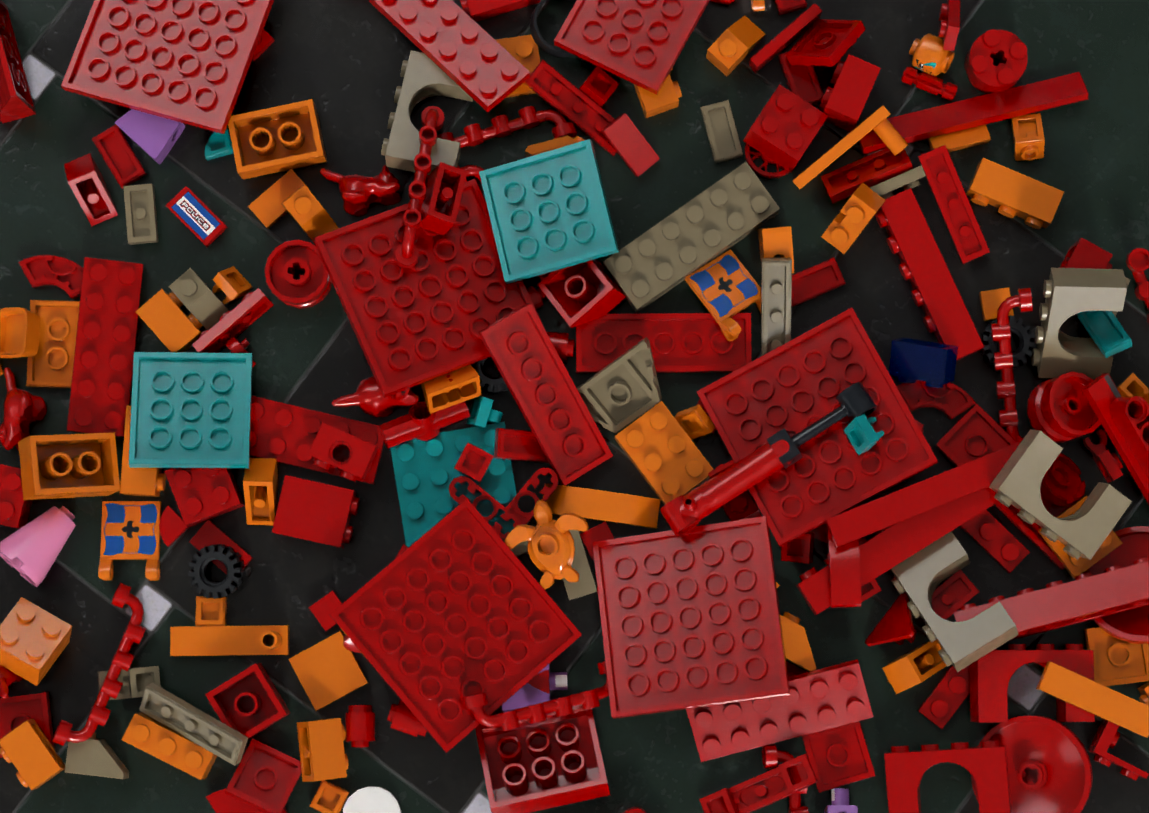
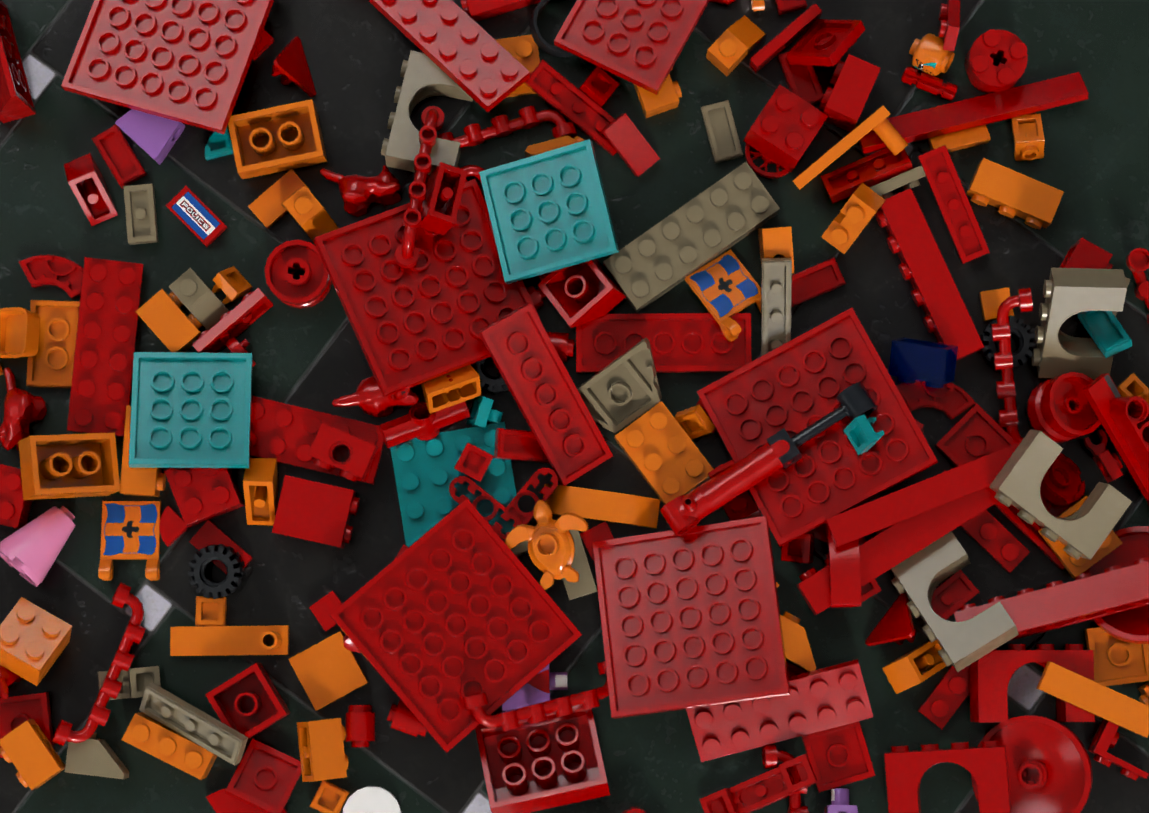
(294, 67): none -> red piece

